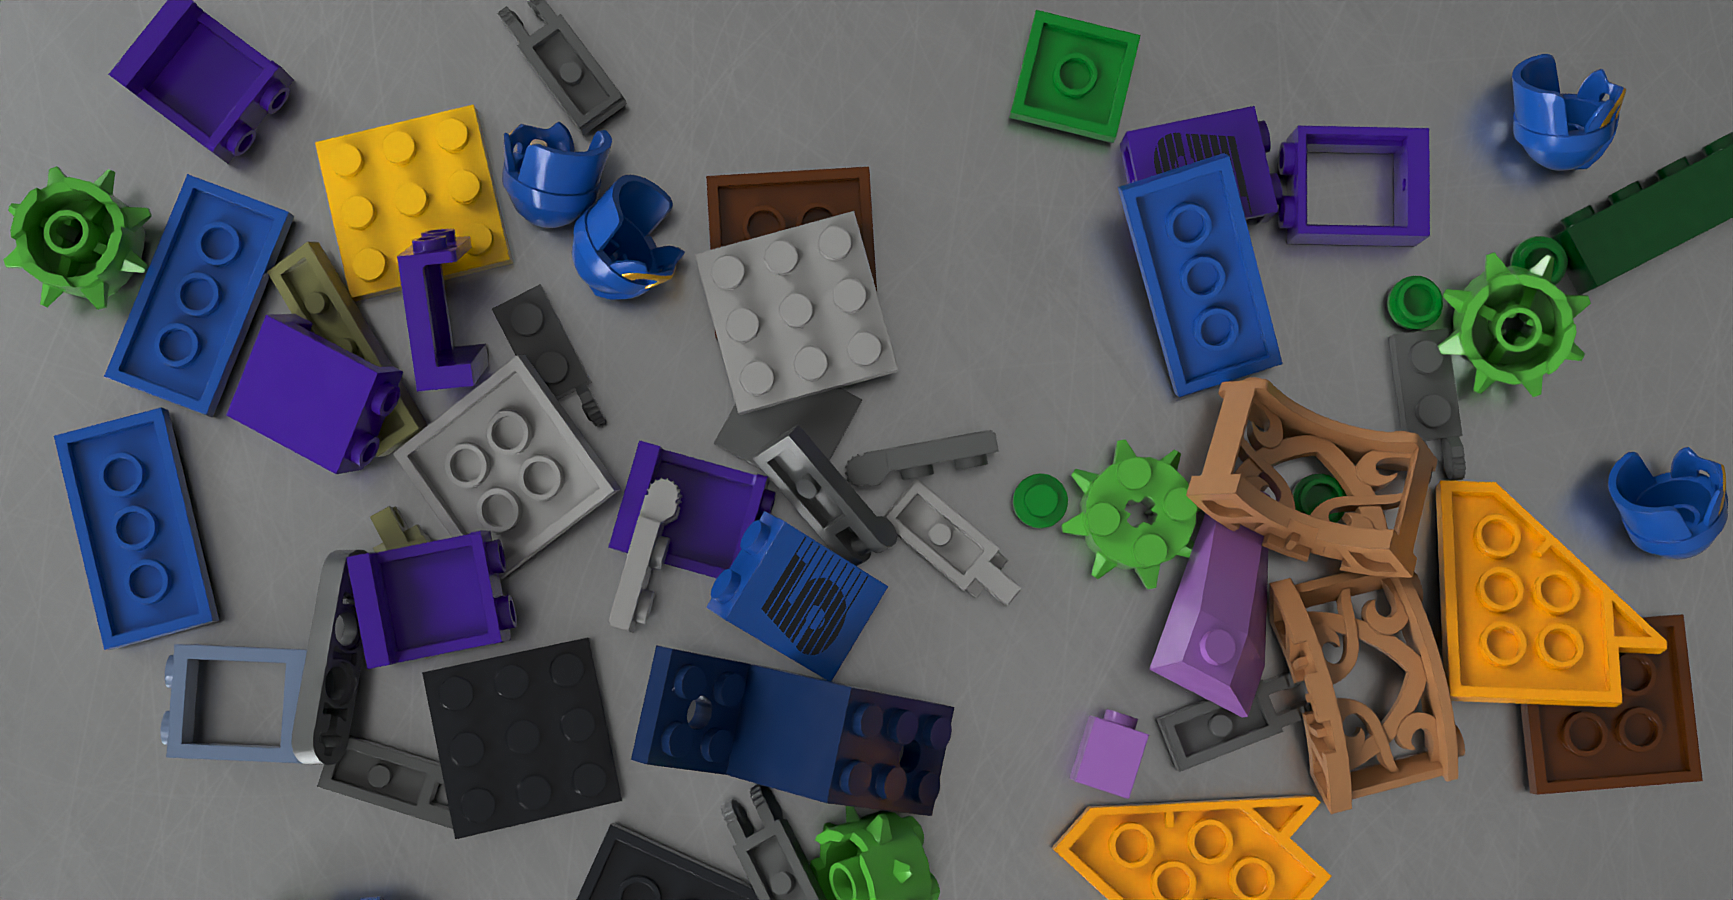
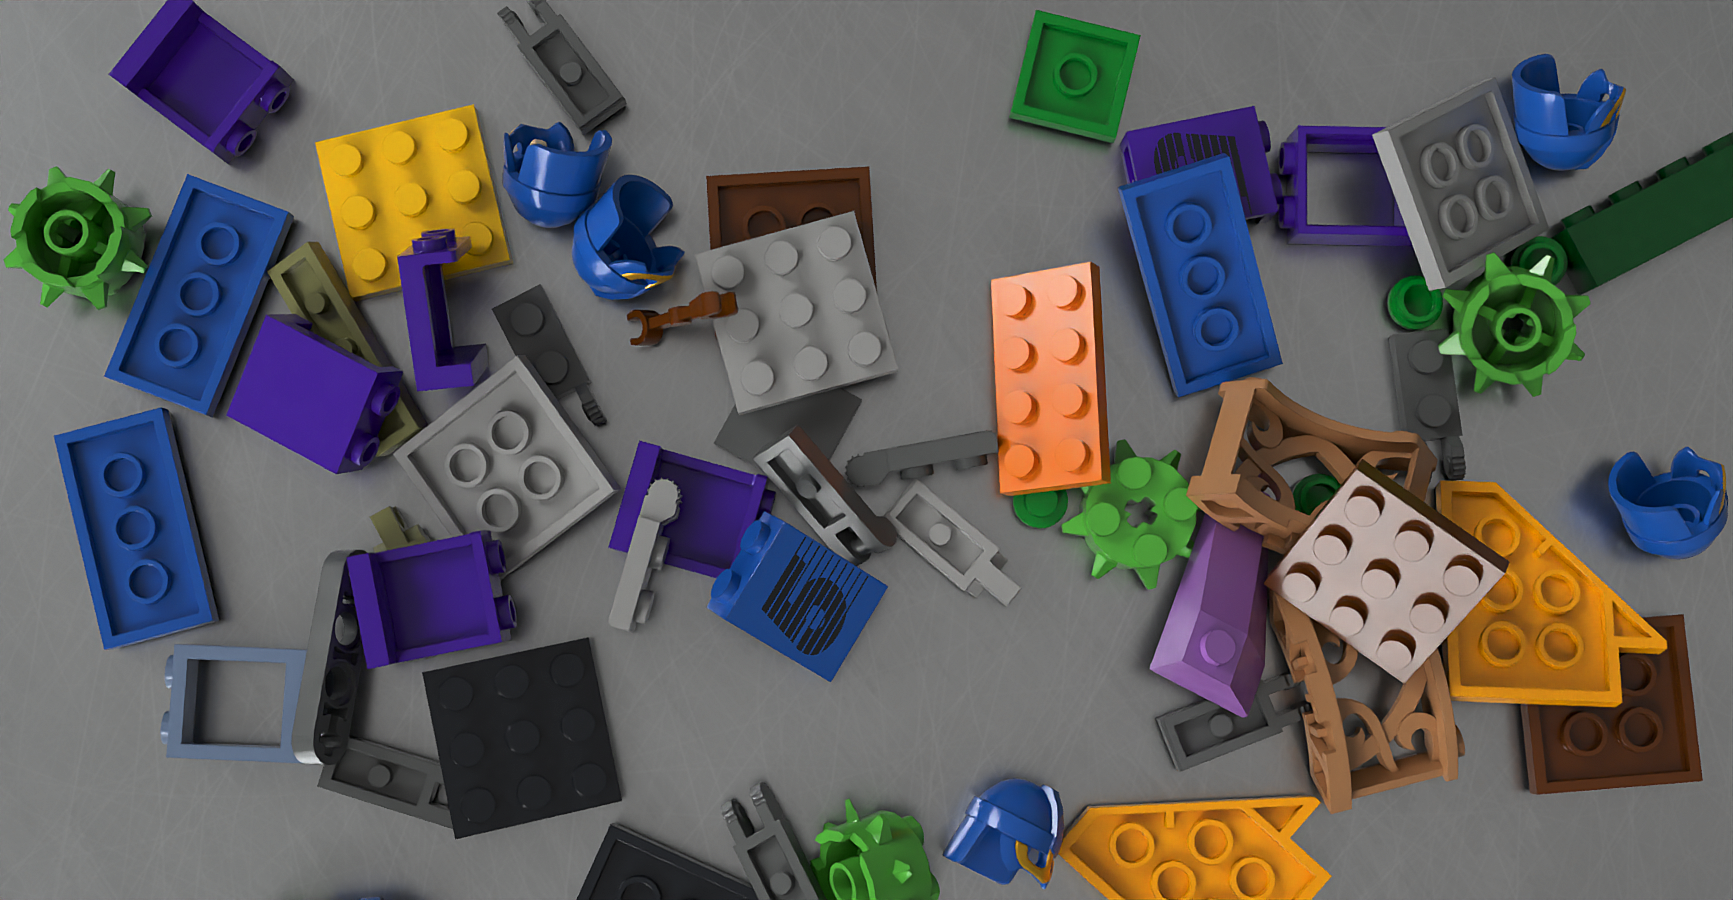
(705, 306): none -> reddish brown piece
(793, 732): dark blue bracket -> none
(1004, 828): none -> blue helmet
(1050, 380): none -> orange plate
(1110, 753): medium lavender brick -> none
(1385, 571): none -> plate
(1461, 183): none -> light grey plate

